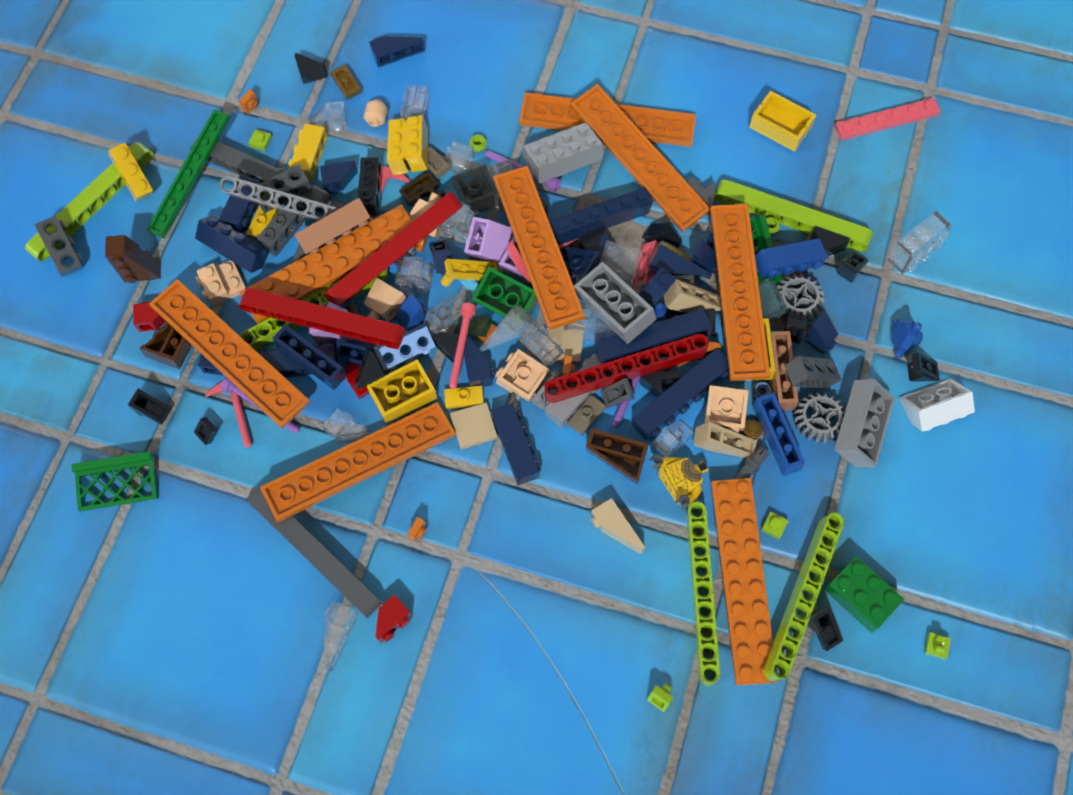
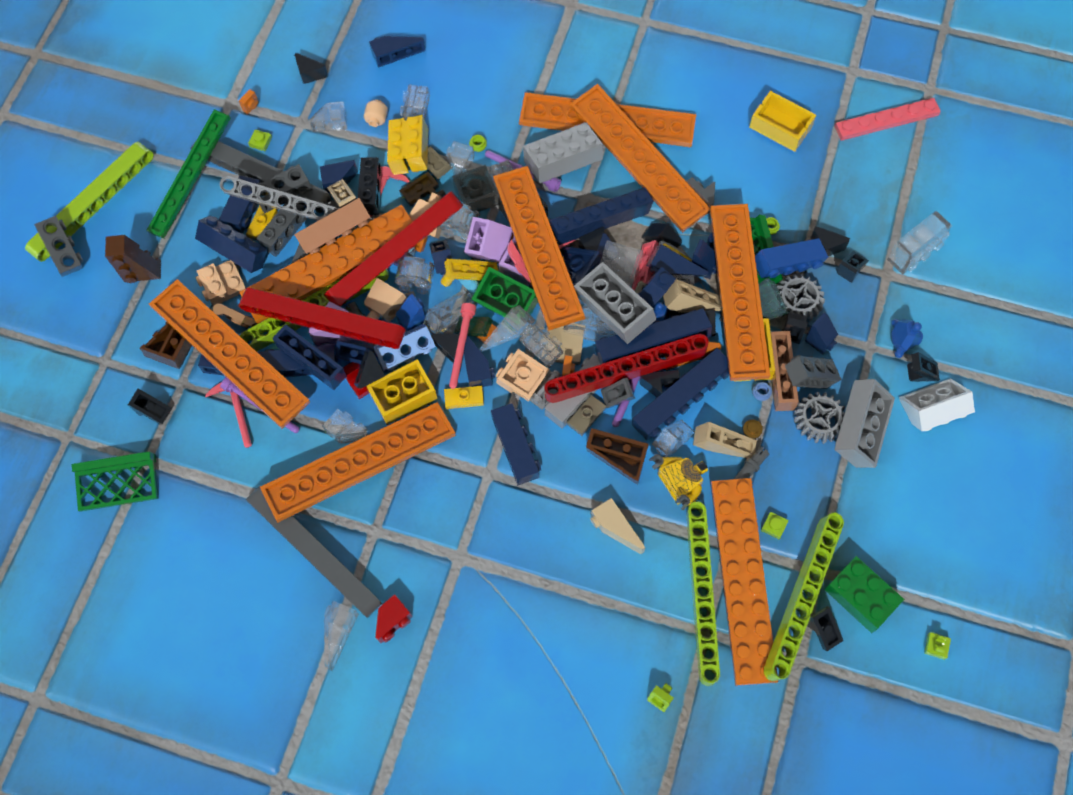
(130, 172): yellow brick -> none
(146, 318): red slope -> none
(205, 431): black plate -> none
(233, 315): none -> medium nougat plate
(309, 149): yellow brick -> none
(341, 193): none -> tan slope
(346, 82): pearl gold plate -> none
(417, 530): orange plate -> none
(473, 426): tan tile -> none
(727, 407): light nougat plate -> none
(778, 434): blue brick -> none
(791, 214): lime beam -> none

